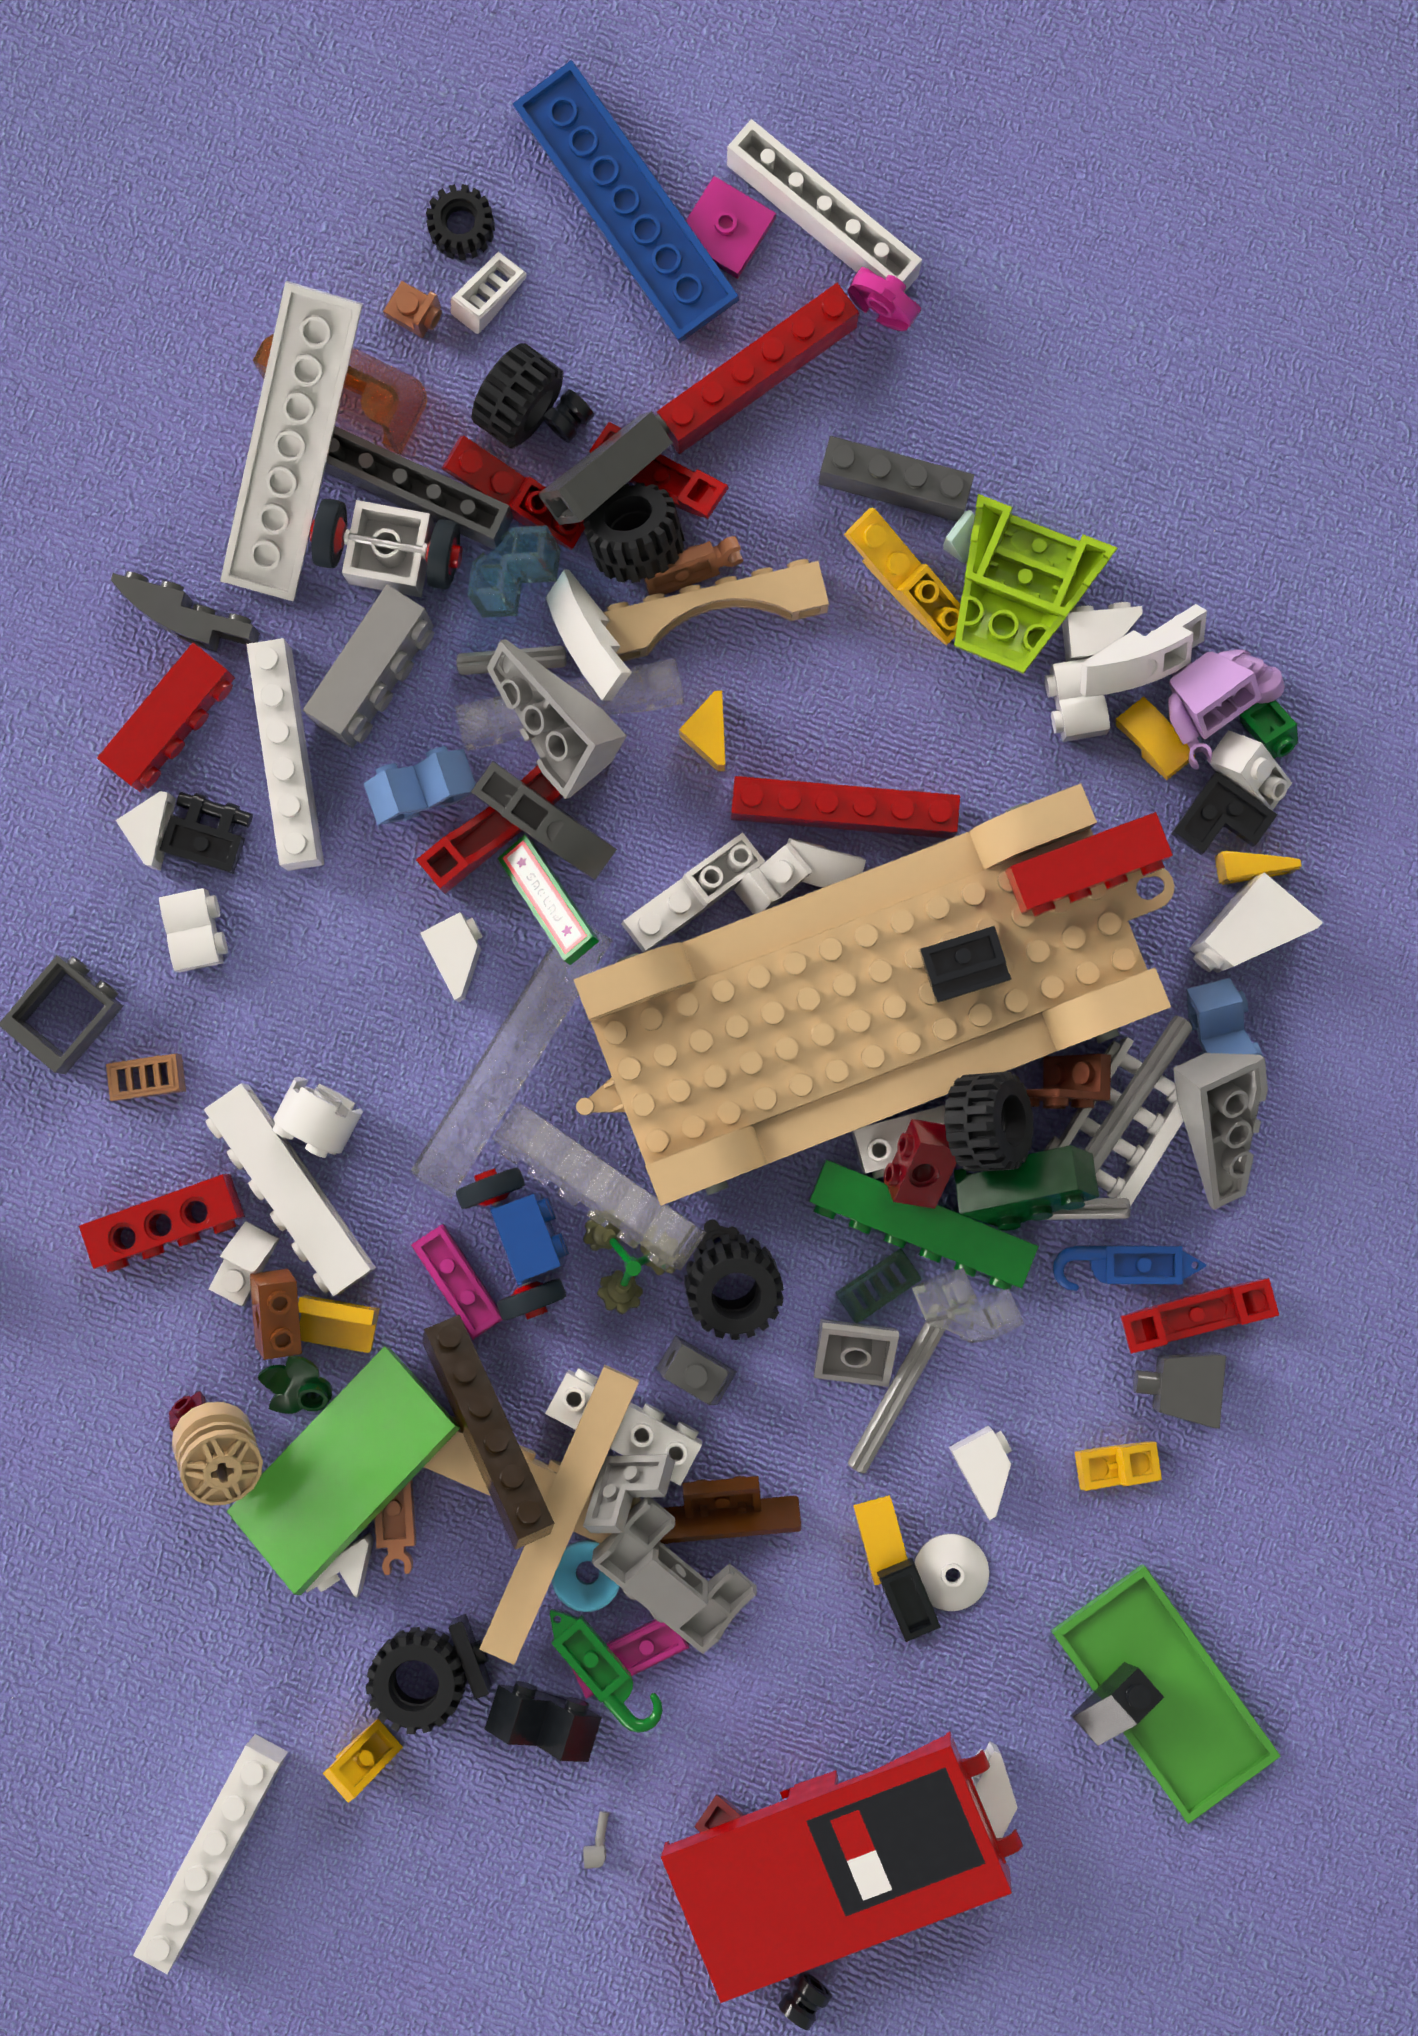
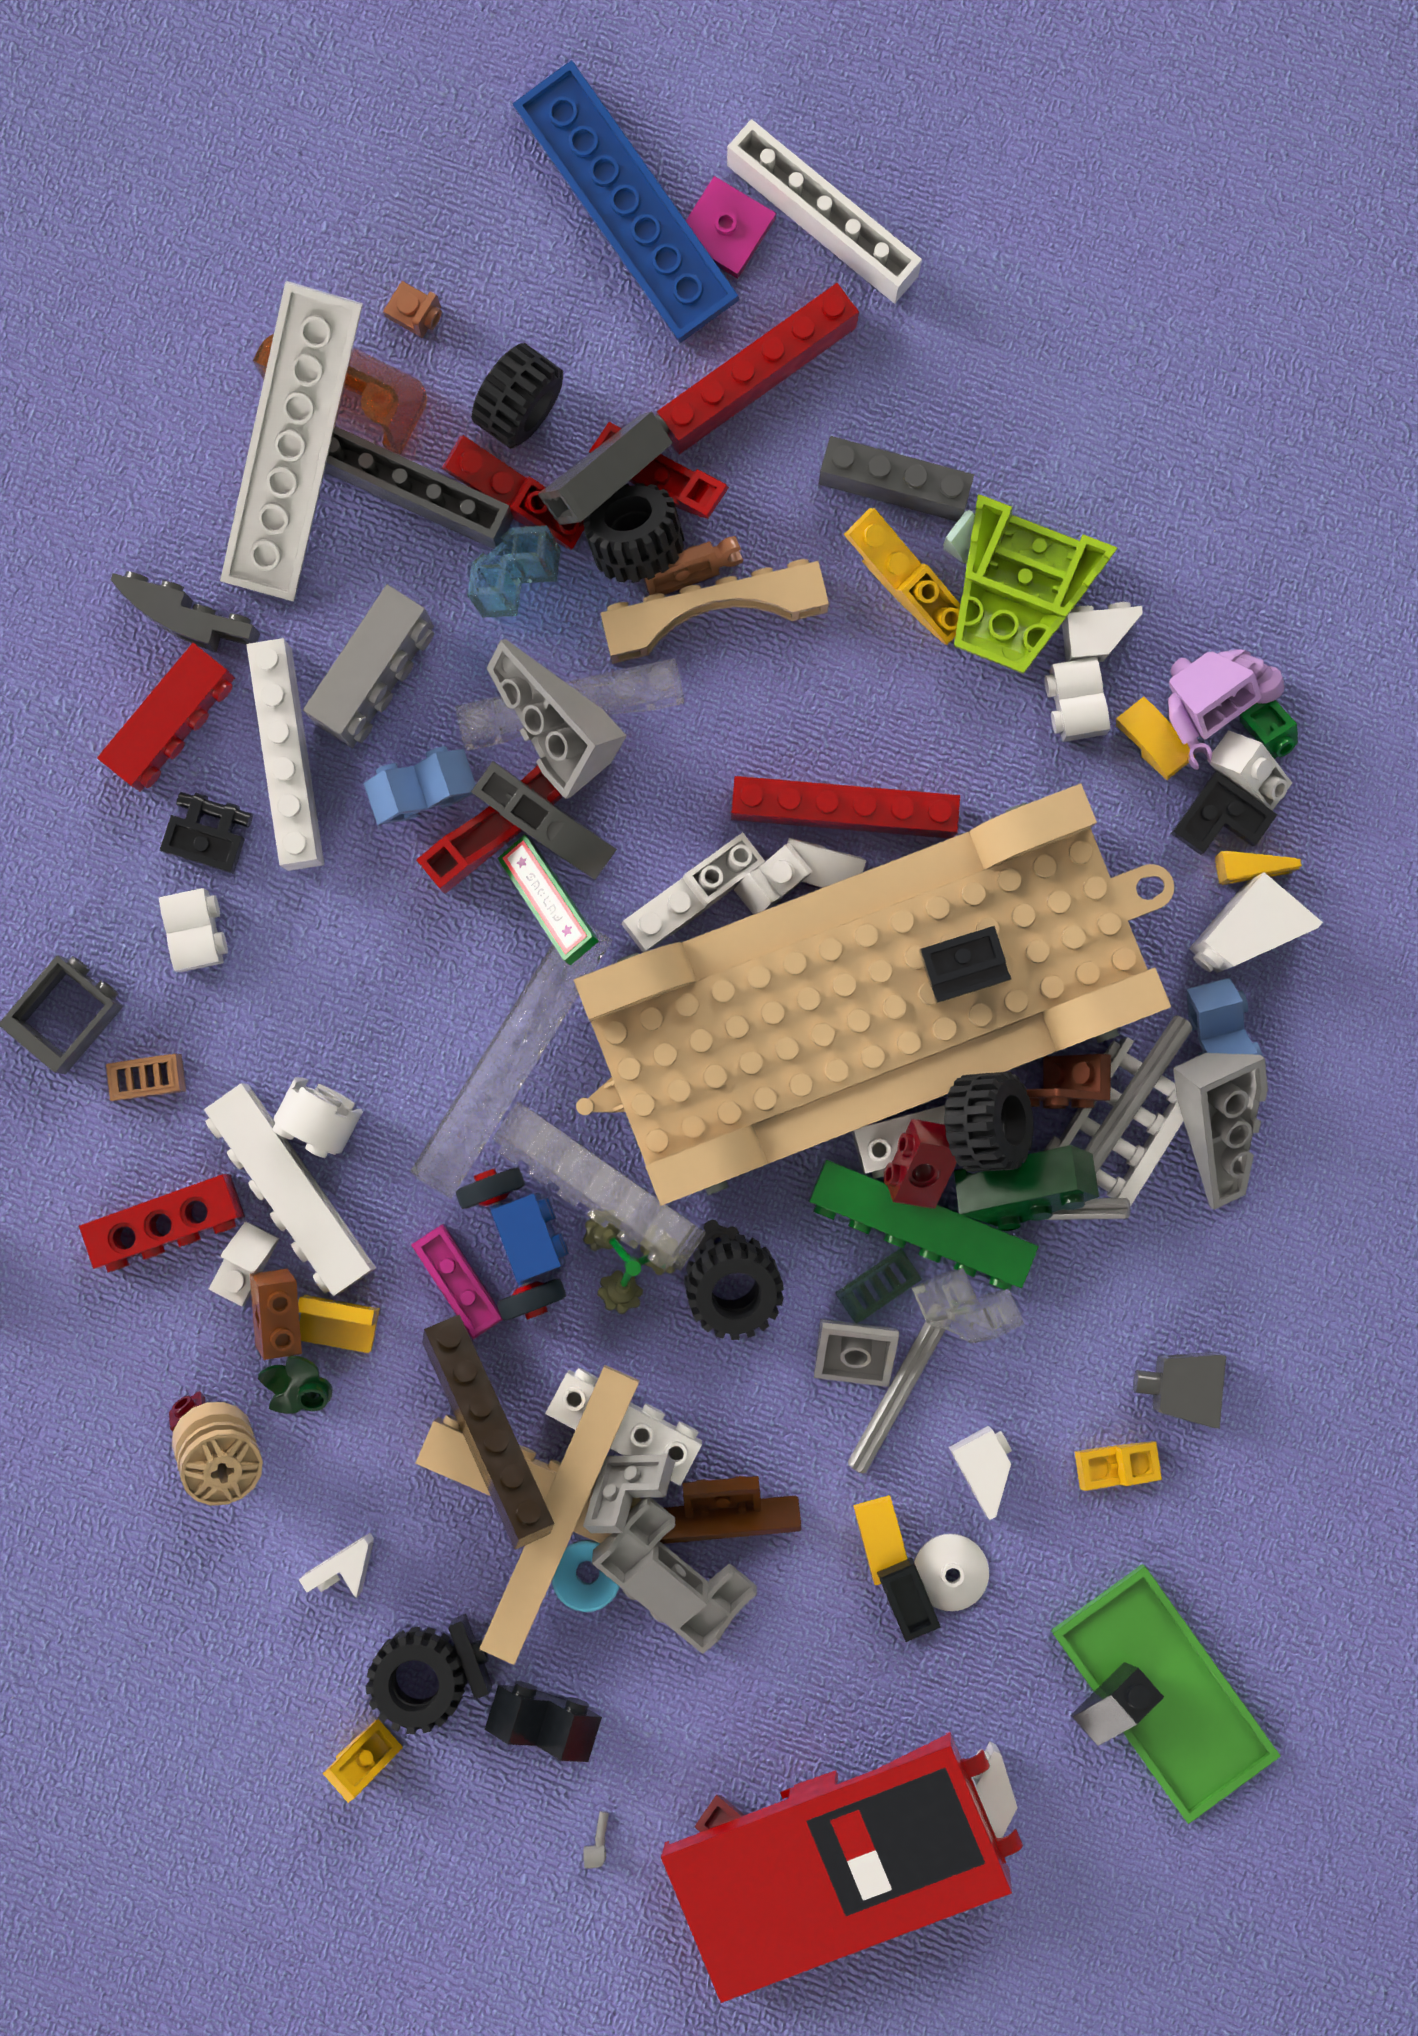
(146, 827): white slope -> none
(210, 1854): white brick -> none
(343, 1470): bright green tile -> none
(386, 546): brick -> none
(397, 1529): nougat plate -> none
(455, 951): white slope -> none
(460, 201): black tyre -> none
(471, 309): white slope -> none
(478, 661): light grey axle -> none
(568, 415): black wheel -> none
(586, 637): white slope -> none
(600, 1669): green plate -> none
(643, 1648): dark pink tile -> none
(695, 1371): dark grey torso -> none
(706, 731): yellow slope -> none
(805, 2000): black wheel -> none
(885, 298): dark pink plate -> none
(1089, 863): red brick -> none
(1128, 1264): blue plate -> none
(1144, 659): white slope -> none
(1199, 1314): red slope -> none

